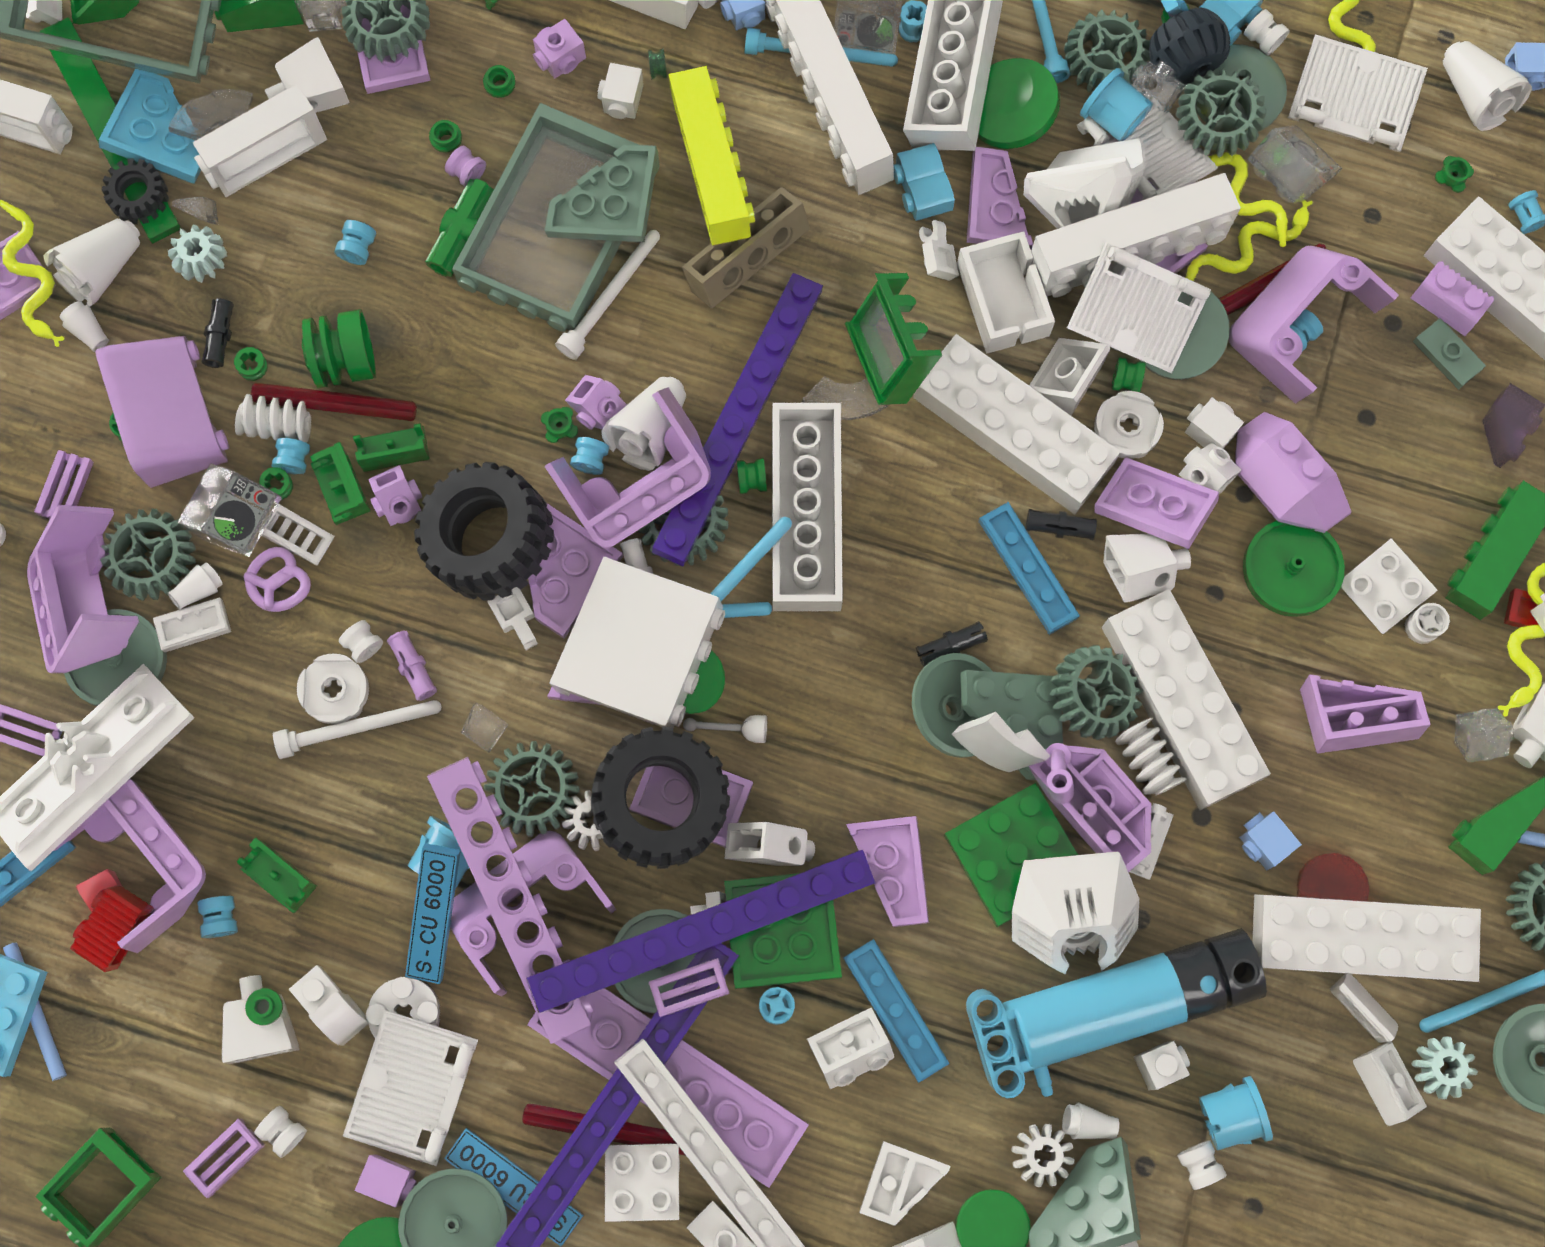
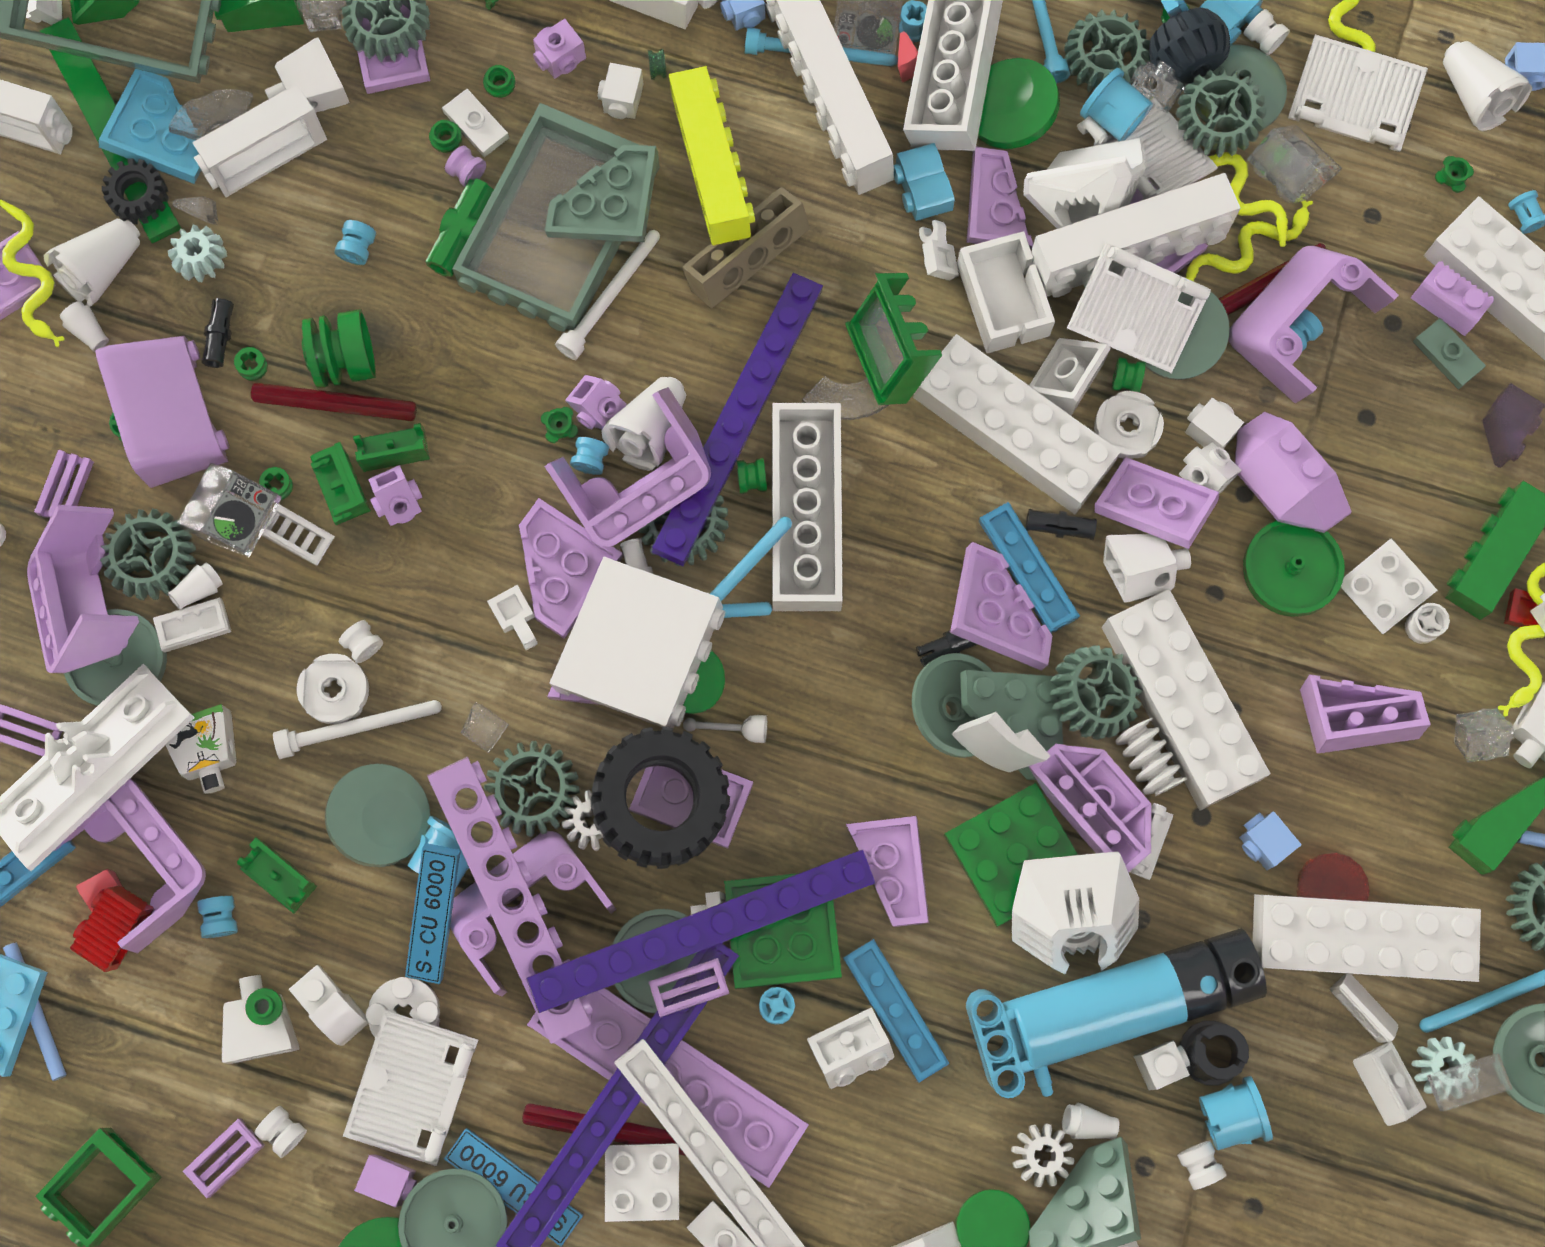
(205, 748): none -> white torso
(272, 420): white piece -> none
(275, 581): lavender piece -> none
(291, 455): medium azure wheel -> none
(377, 815): none -> sand green piece
(411, 665): lavender pin -> none
(457, 504): black tyre -> none
(475, 122): none -> white plate
(779, 844): white torso -> none
(899, 1183): white wing -> none
(906, 57): none -> coral slope
(998, 611): none -> lavender plate
(1059, 780): lavender plant -> none
(1200, 1068): none -> black piece
(1469, 1082): none -> clear plate

